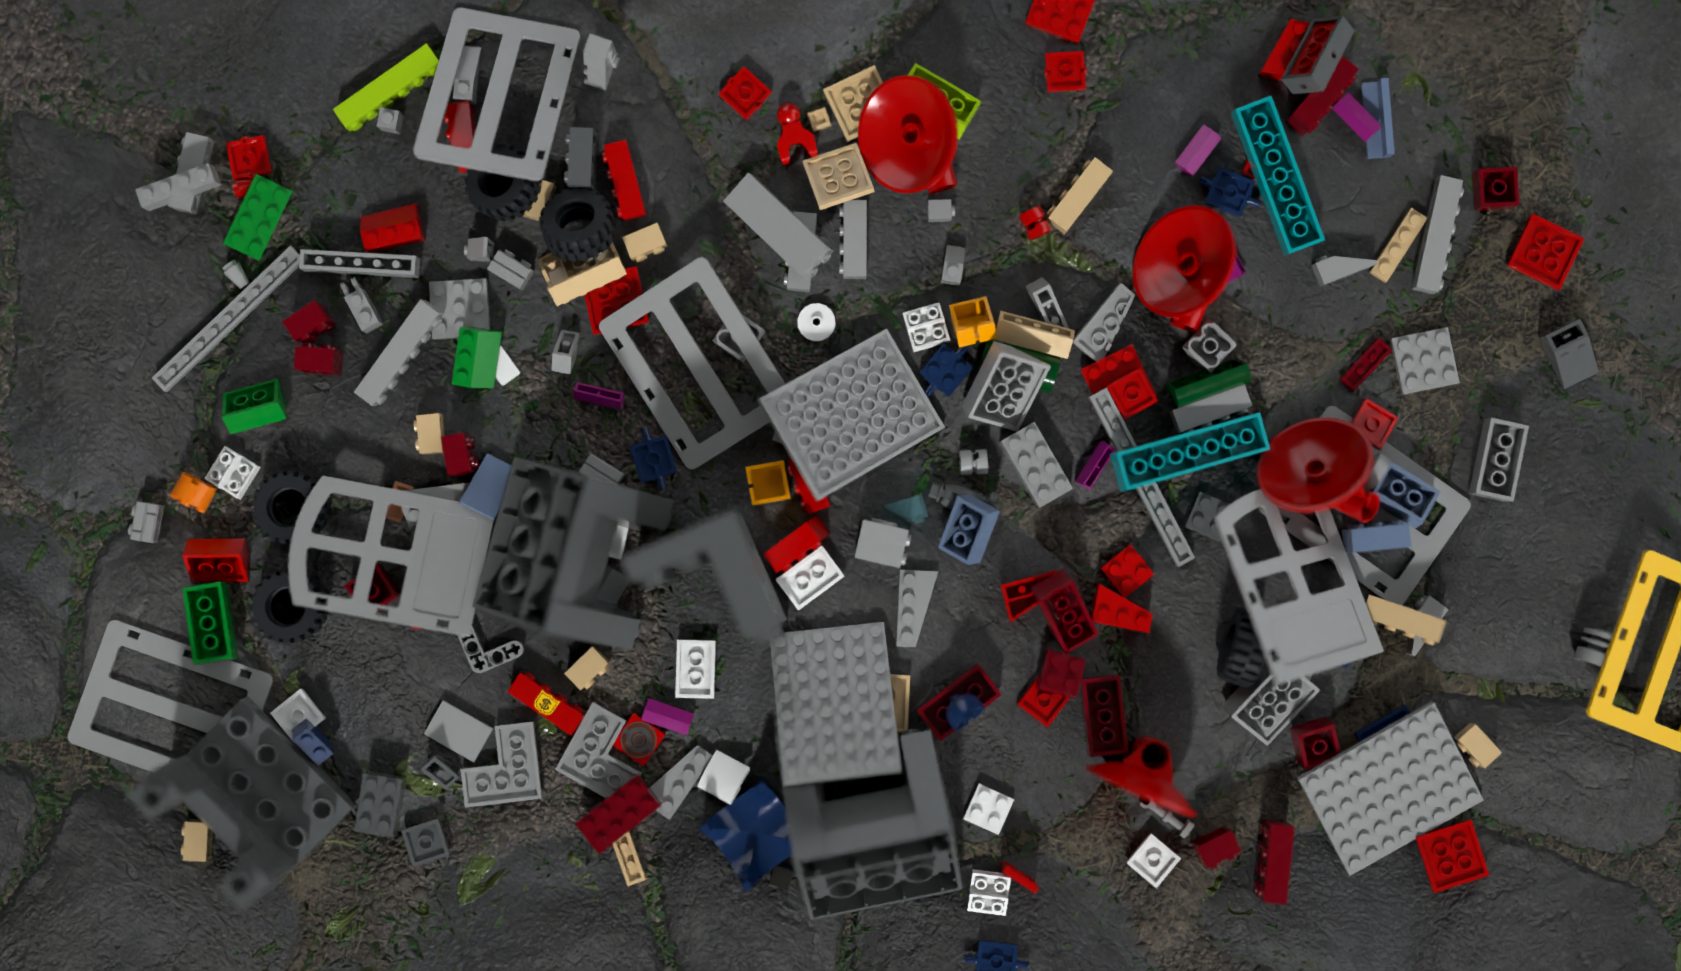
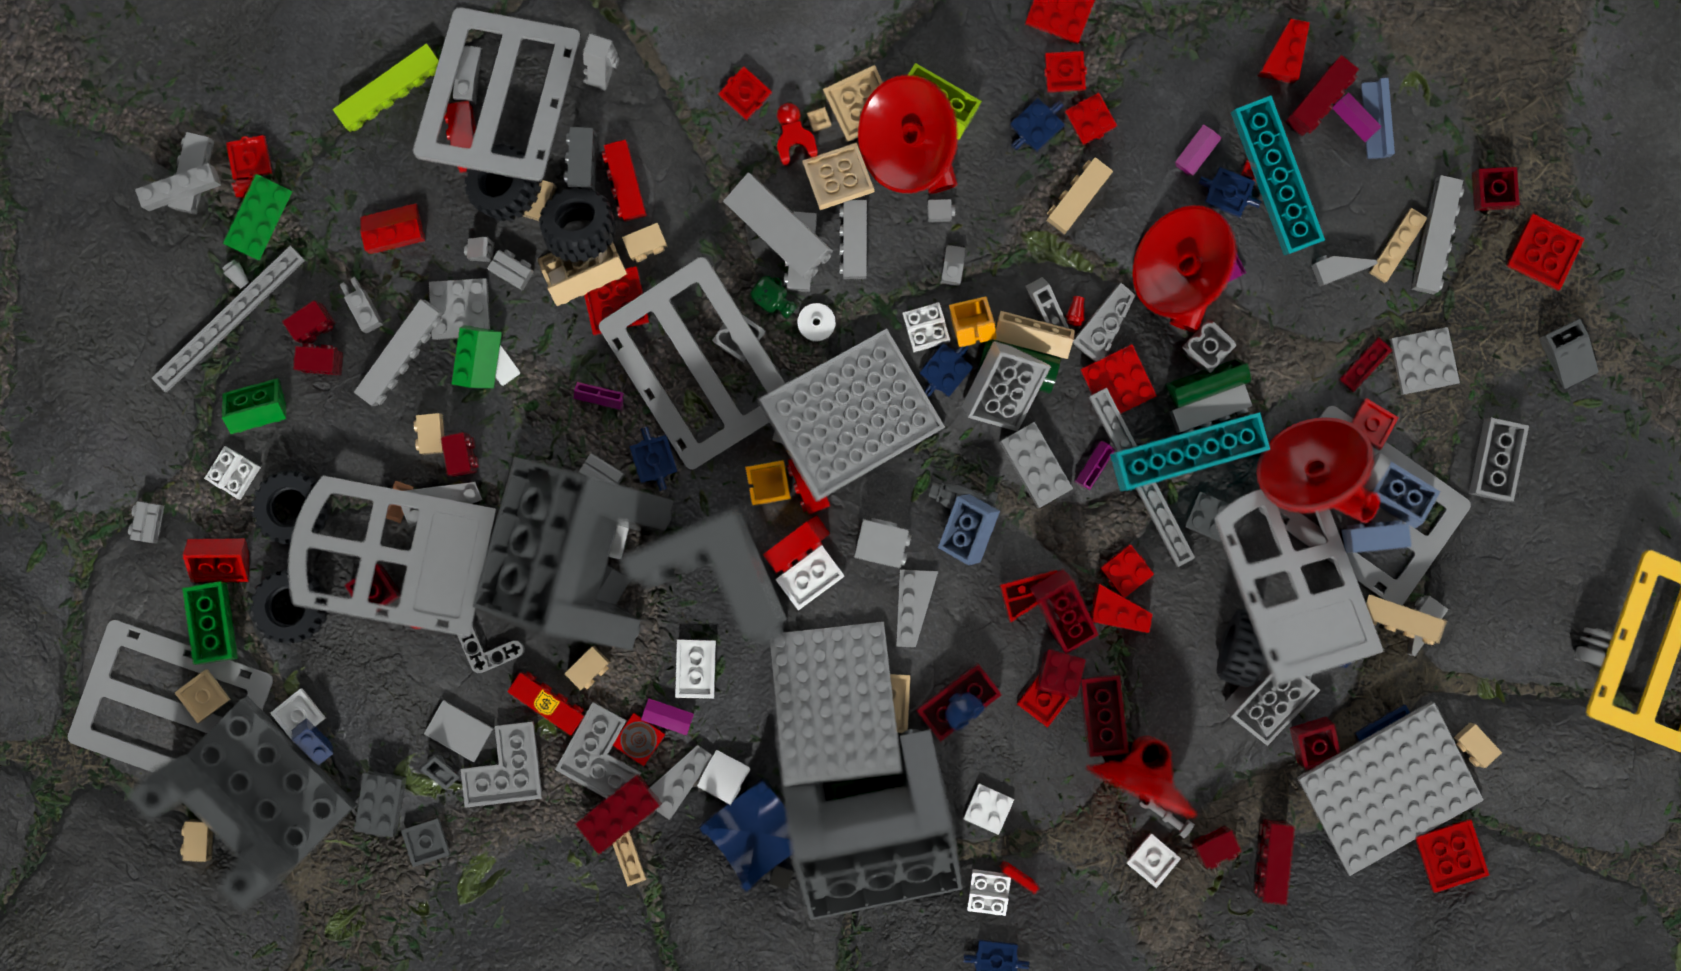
(193, 492): orange brick -> none
(202, 696): none -> tan plate
(359, 263): light grey brick -> none
(390, 120): light grey brick -> none
(487, 487): sand blue tile -> none
(565, 351): light grey slope -> none
(772, 295): none -> dark green piece
(909, 509): clear light blue slope -> none
(973, 462): light grey wheel -> none
(1035, 223): red wheel -> none
(1037, 125): none -> dark blue plate
(1075, 314): none -> red cone
(1091, 118): none -> red plate
(1131, 393): red plate -> none
(1317, 55): dark grey brick -> none

